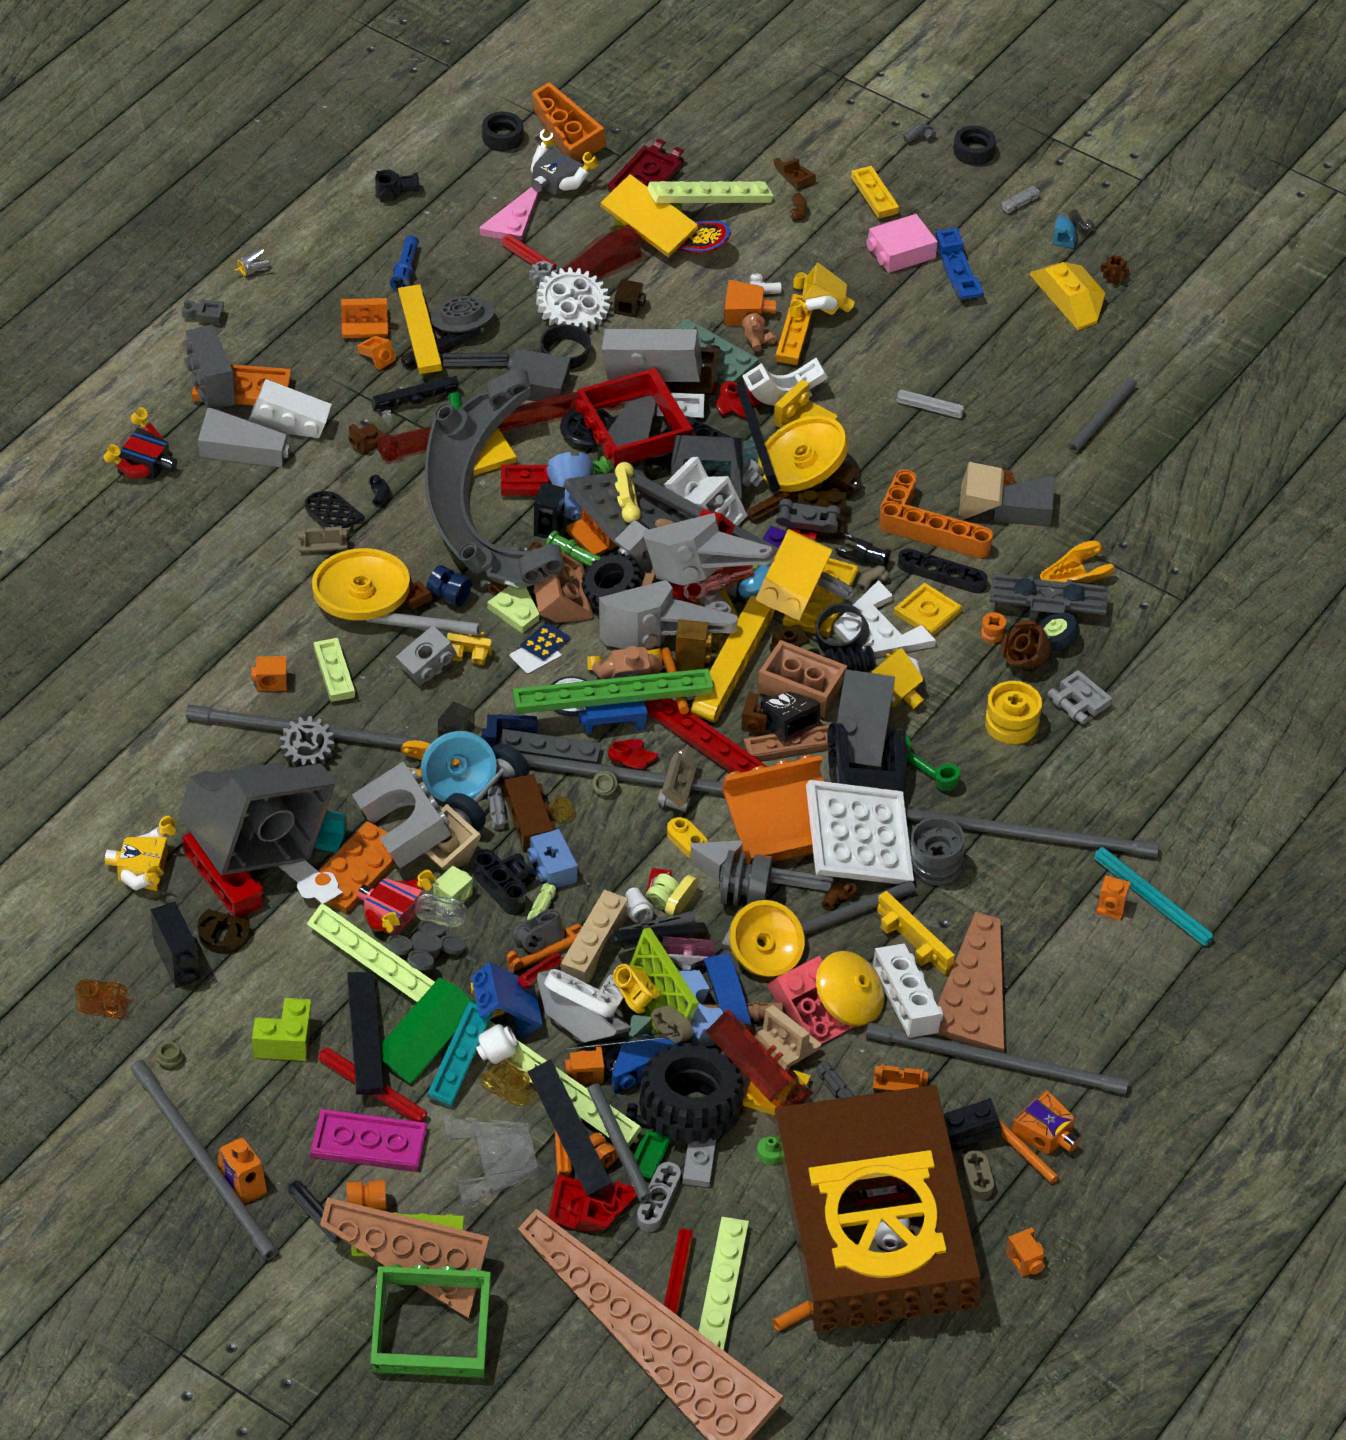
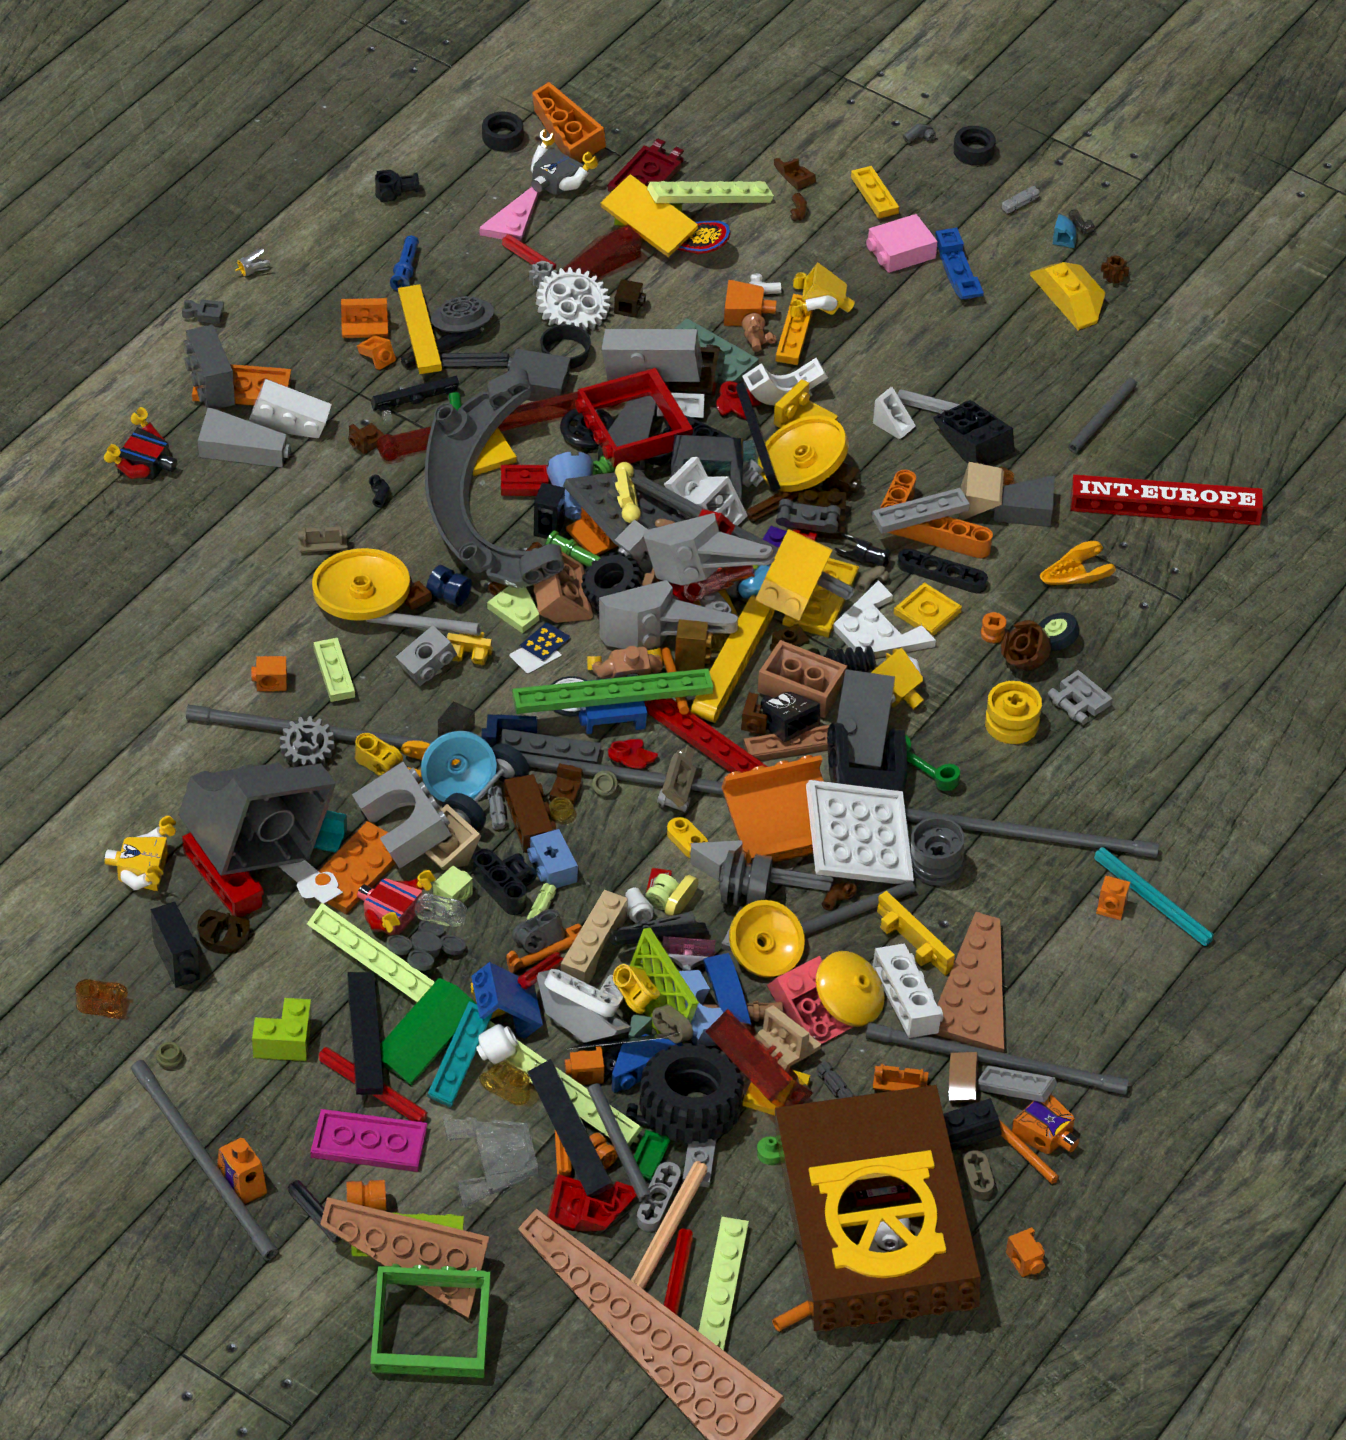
(358, 517): black window -> none
(376, 754): none -> yellow piece
(567, 783): none -> reddish brown bracket
(669, 1224): none -> light nougat axle
(860, 638): black tyre -> none
(892, 415): none -> white slope
(920, 510): none -> light grey plate
(963, 1077): none -> medium nougat slope
(976, 433): none -> black slope
(1016, 1083): none -> light grey plate
(1048, 595): dark grey piece -> none
(1166, 499): none -> red brick

